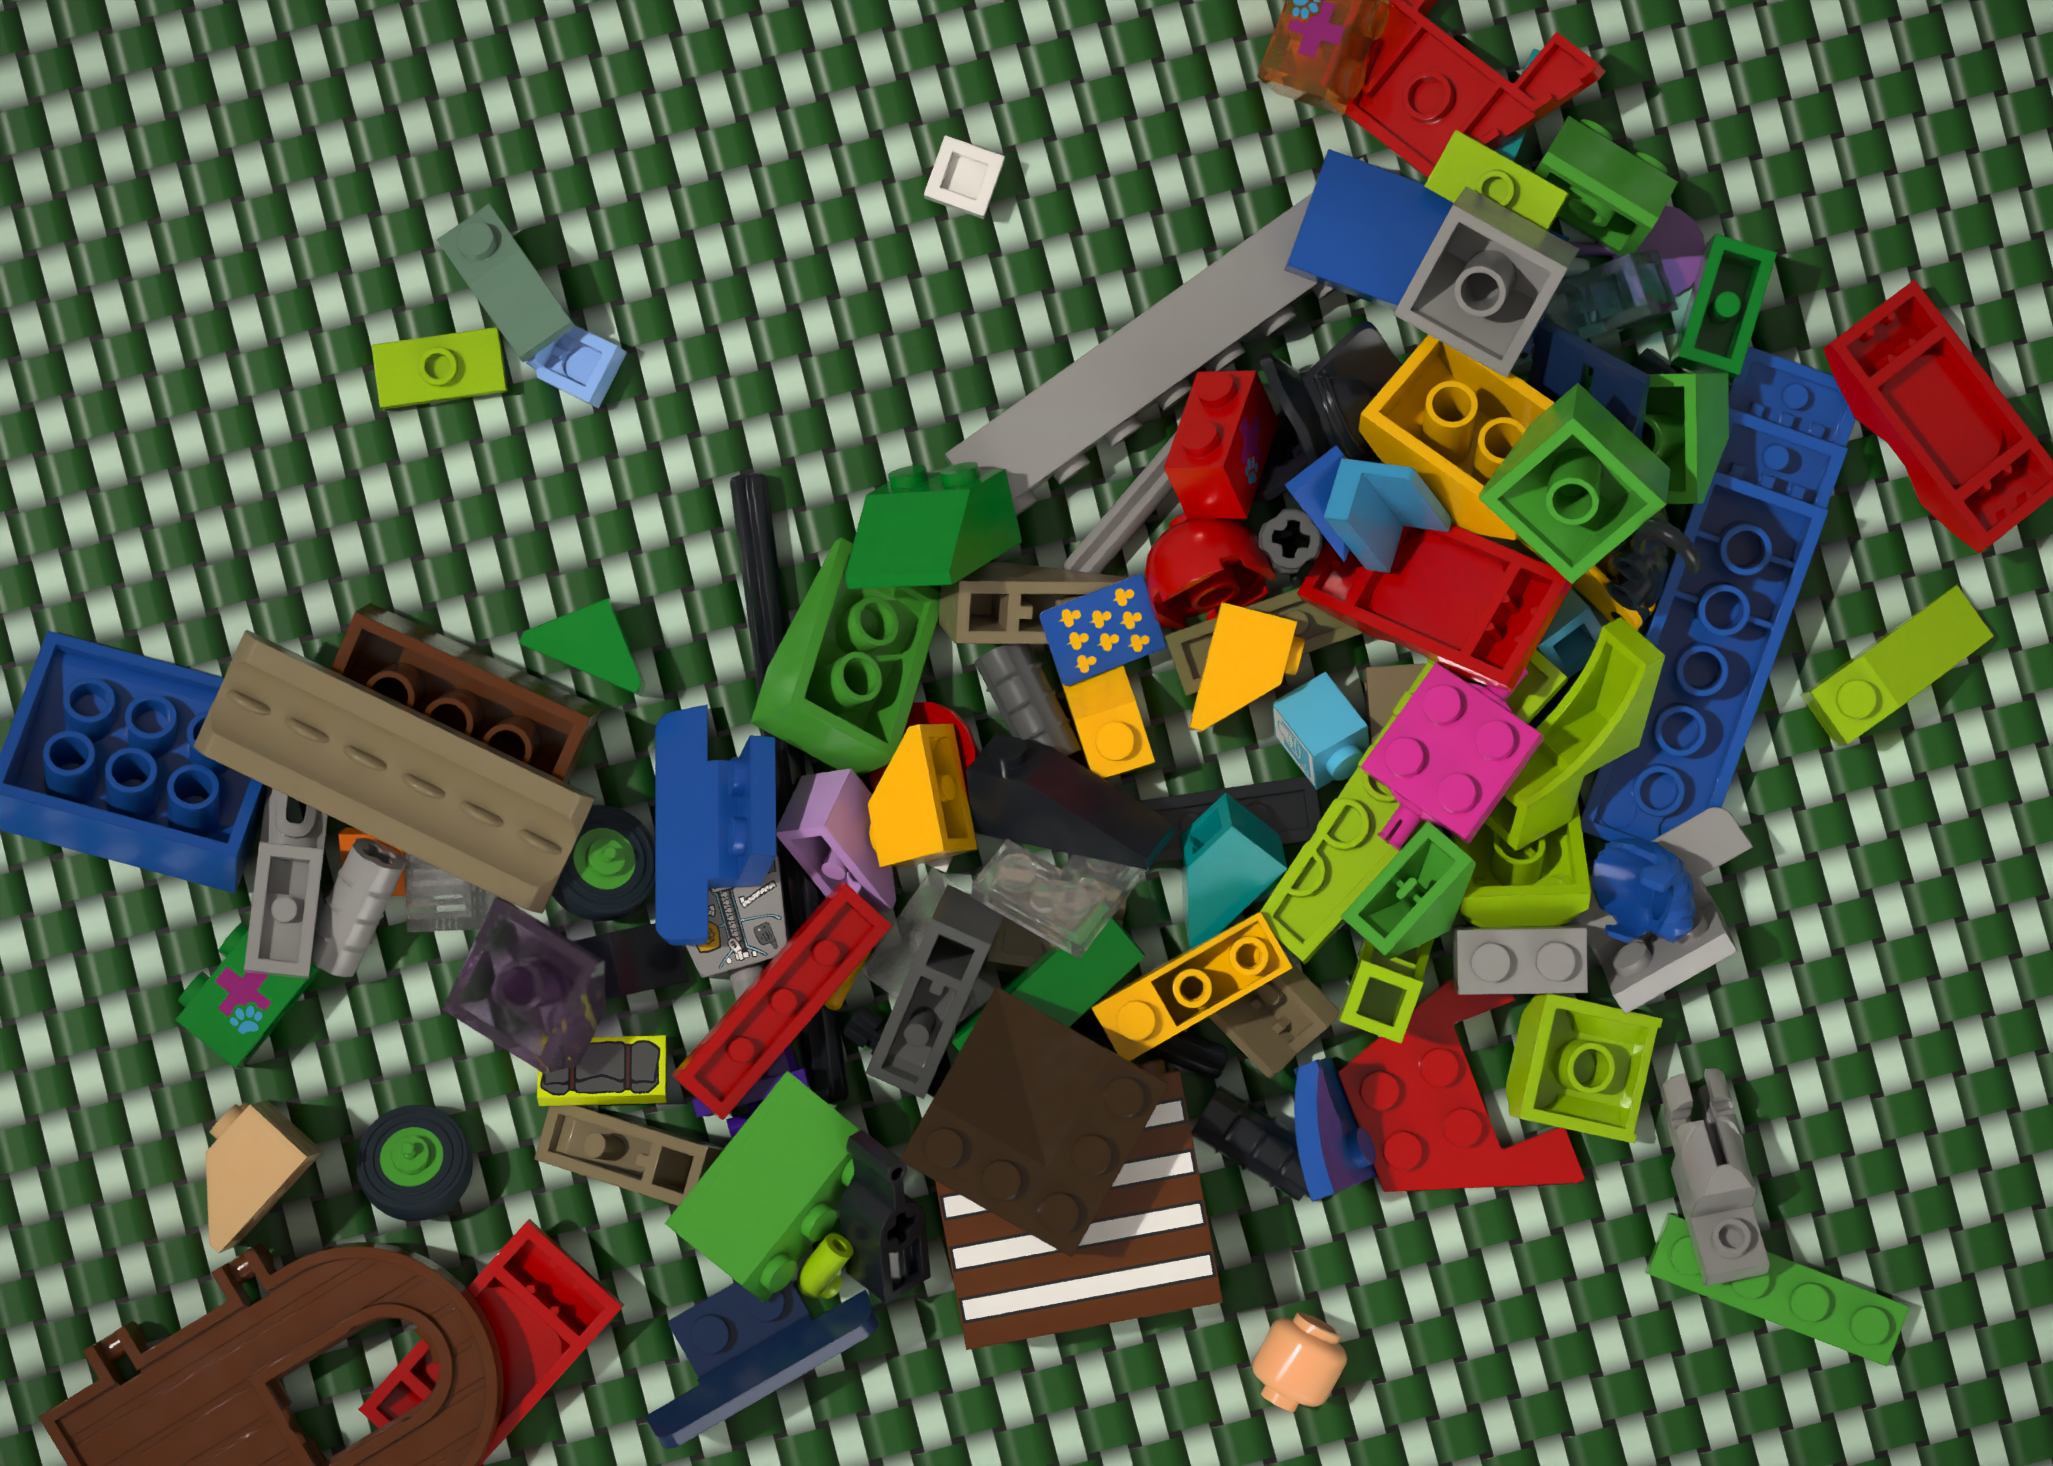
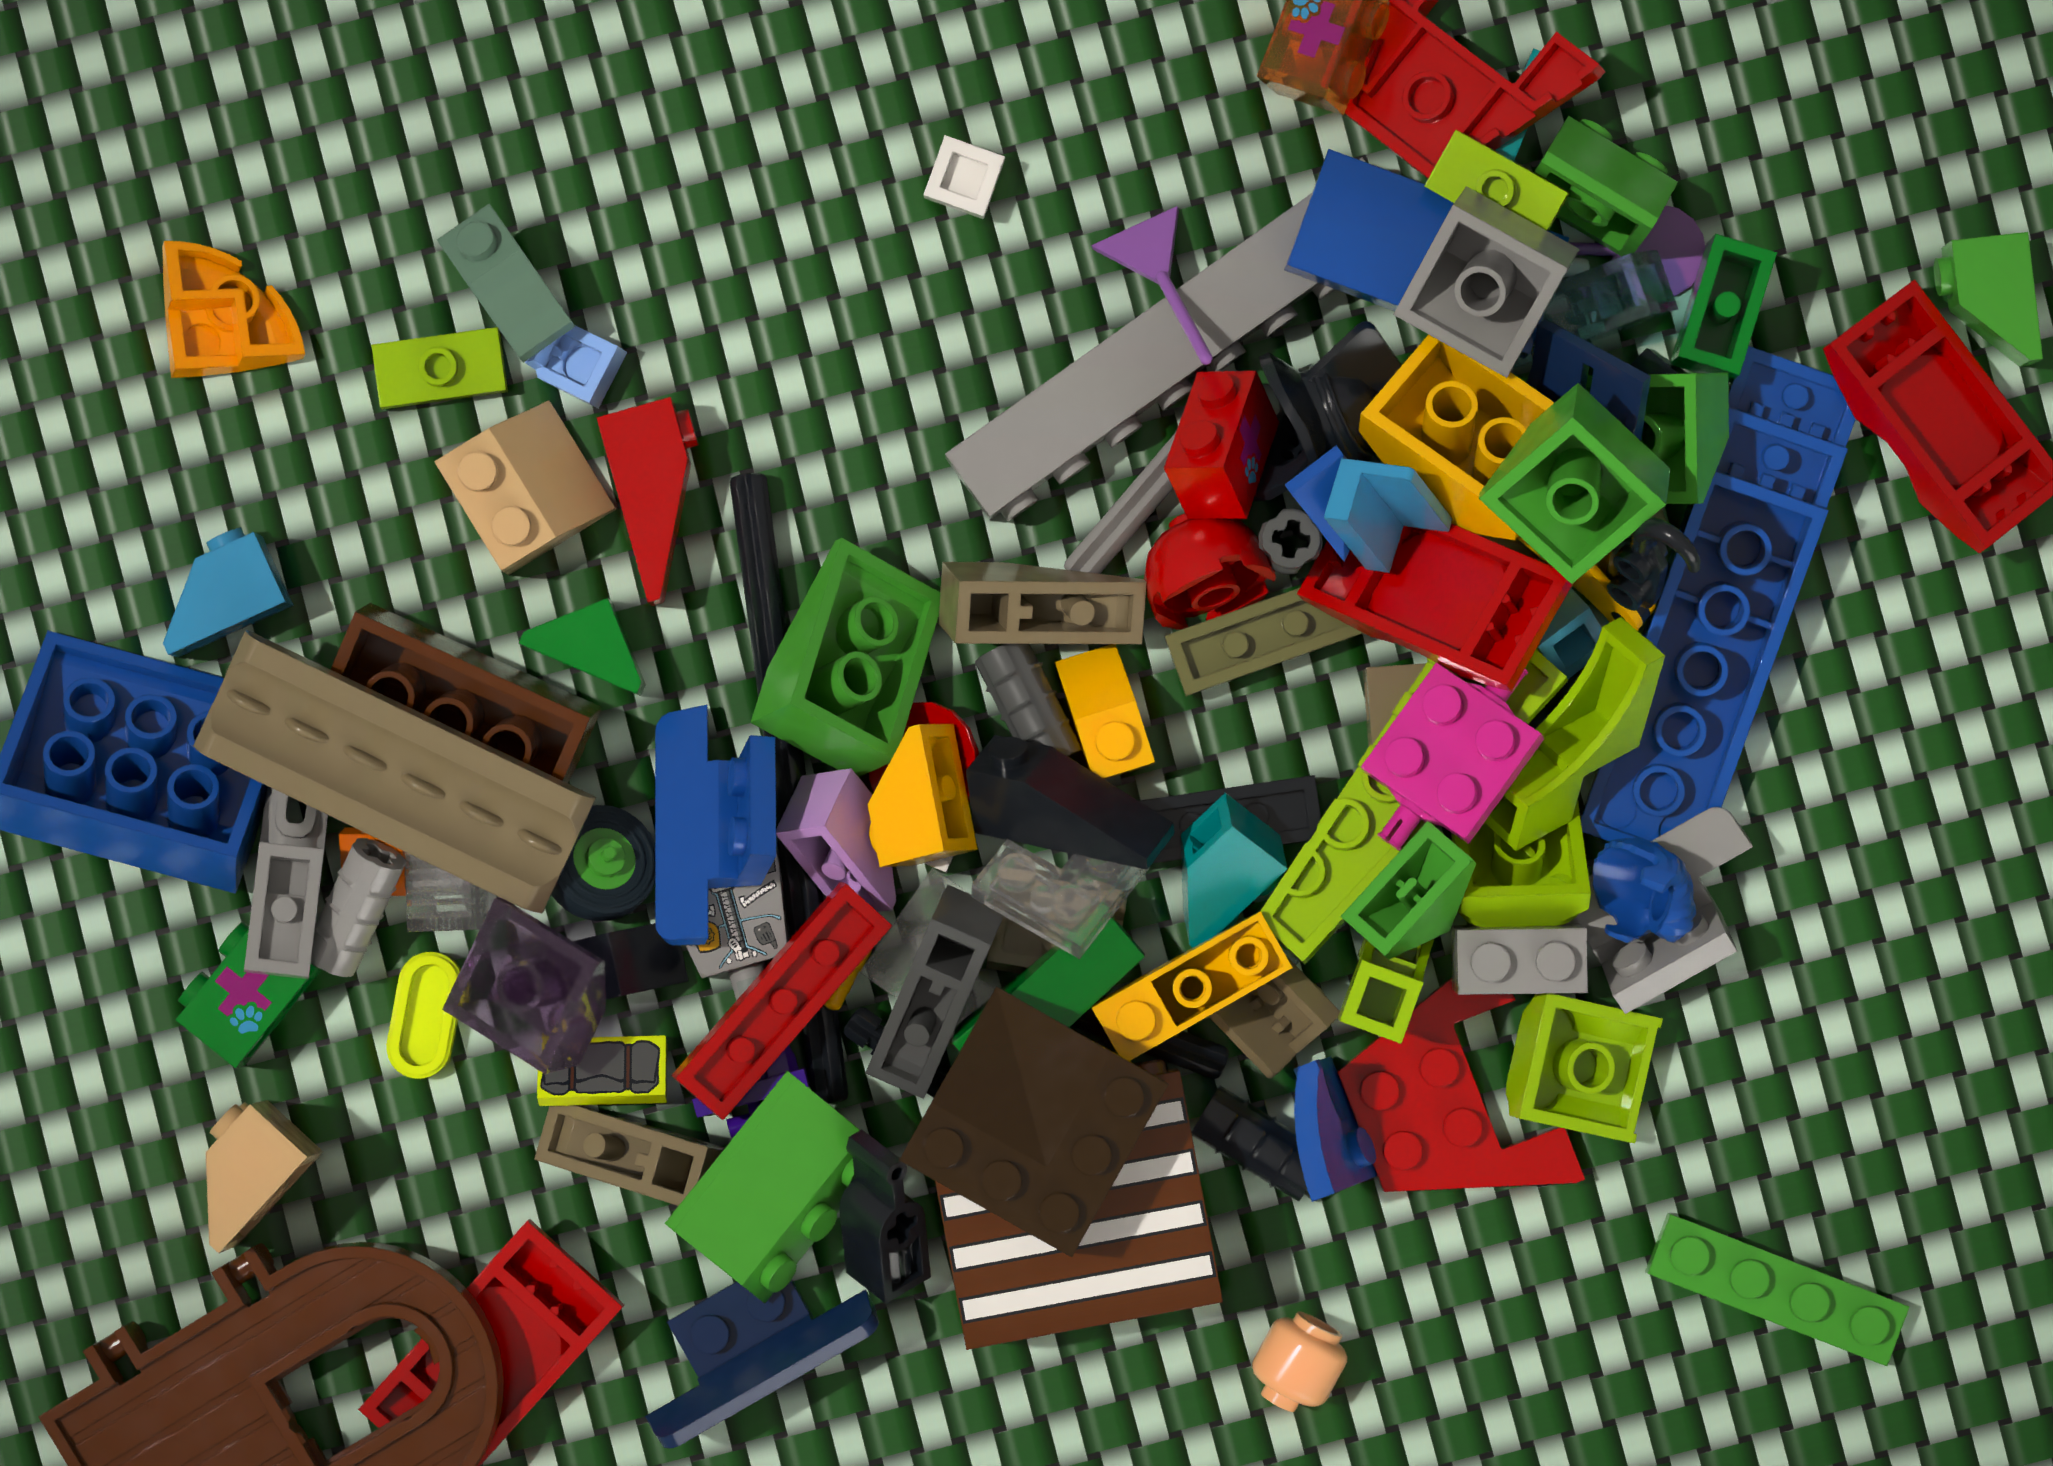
(221, 317): none -> light orange brick
(226, 592): none -> dark azure slope
(414, 1163): black wheel -> none
(419, 1029): none -> neon yellow tile
(525, 486): none -> tan slope
(651, 479): none -> red slope
(822, 1270): lime arm -> none
(932, 527): green slope -> none
(1102, 630): blue sticker -> none
(1149, 252): none -> medium lavender piece
(1244, 662): yellow slope -> none
(1320, 730): medium azure brick -> none
(1714, 1180): light grey plate -> none
(1896, 667): lime slope -> none
(1993, 292): none -> bright green slope

